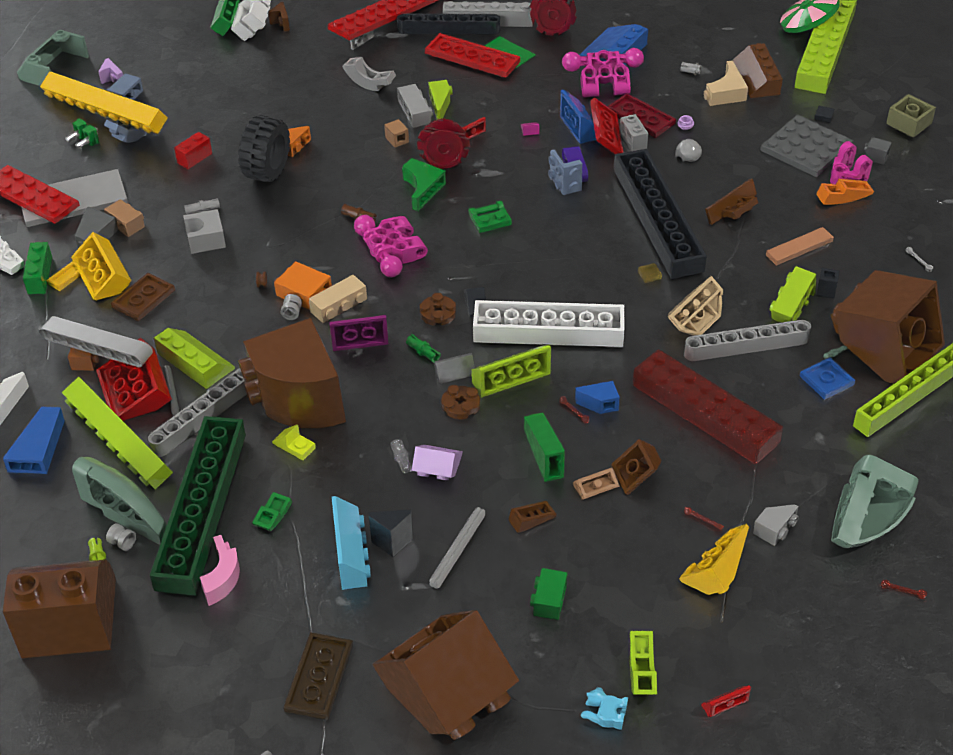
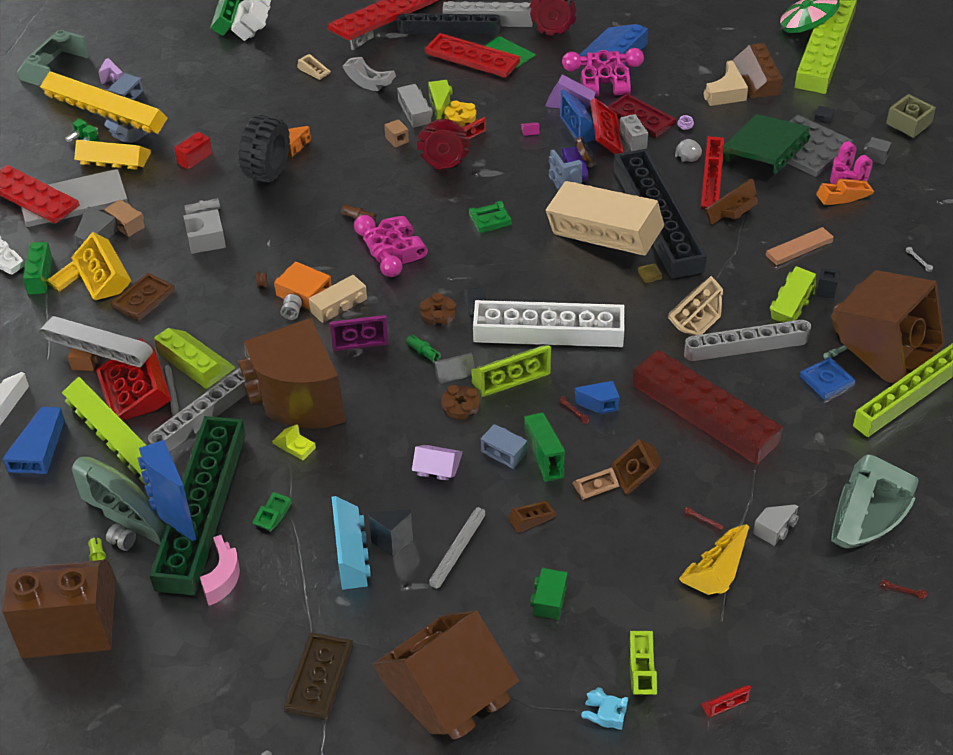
(111, 153): none -> yellow slope
(165, 488): none -> blue slope
(279, 16): reddish brown slope -> none
(307, 62): none -> tan slope
(401, 455): clear axle -> none
(425, 179): green arch -> none
(466, 110): none -> yellow plate
(504, 446): none -> sand blue brick
(576, 89): none -> medium lavender slope
(585, 151): none -> reddish brown tile
(605, 217): none -> tan brick
(691, 68): light grey pin -> none
(712, 171): none -> red slope
(767, 141): none -> dark green panel

